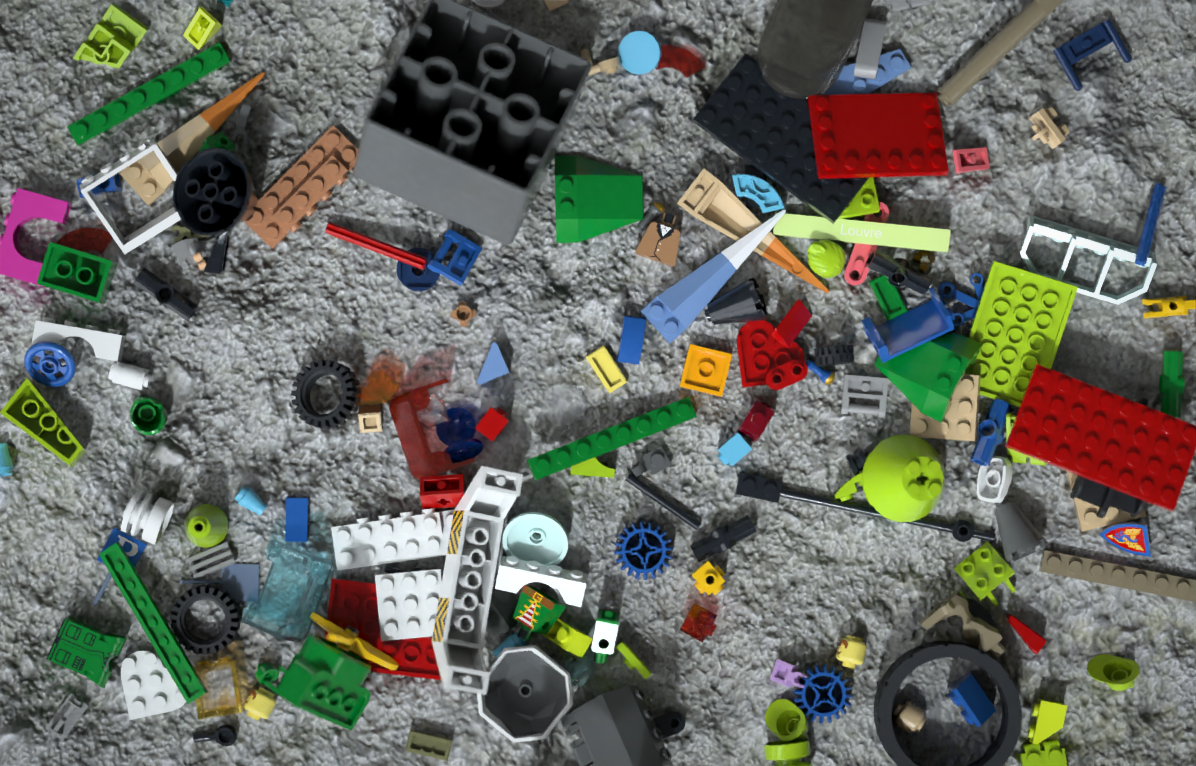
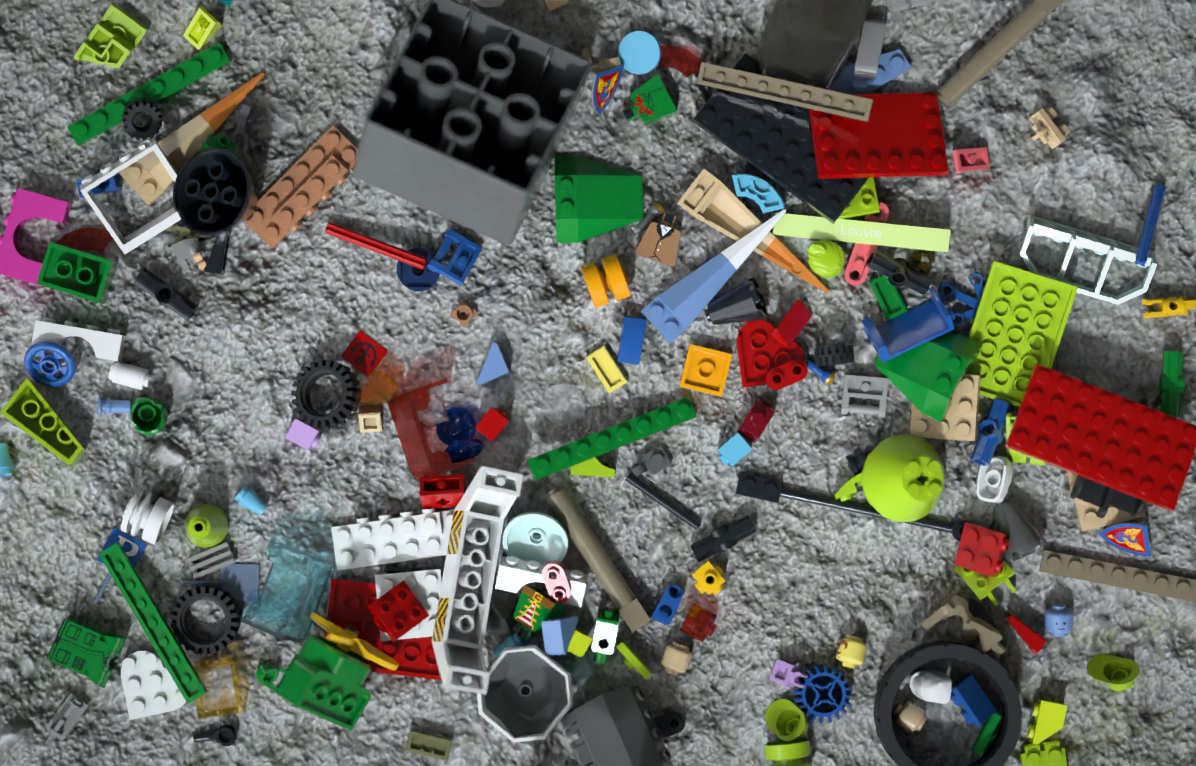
(112, 406): none -> medium blue pin
(142, 132): none -> black tyre
(260, 703): light yellow head -> none
(297, 519): blue tile -> none
(303, 434): none -> lavender brick
(364, 353): none -> red sticker
(397, 611): none -> red plate
(558, 582): none -> plate
(558, 634): none -> medium blue slope
(597, 559): none -> dark tan brick
(604, 86): none -> shield
(613, 280): none -> light orange wheel
(642, 535): blue gear -> none
(650, 102): none -> green torso
(668, 604): none -> blue leg
(676, 658): none -> tan head
(785, 91): none -> dark tan plate
(931, 686): none -> white piece
(982, 550): none -> red plate
(986, 733): none -> green plate
(1059, 620): none -> medium blue head
(1087, 44): dark blue plate -> none

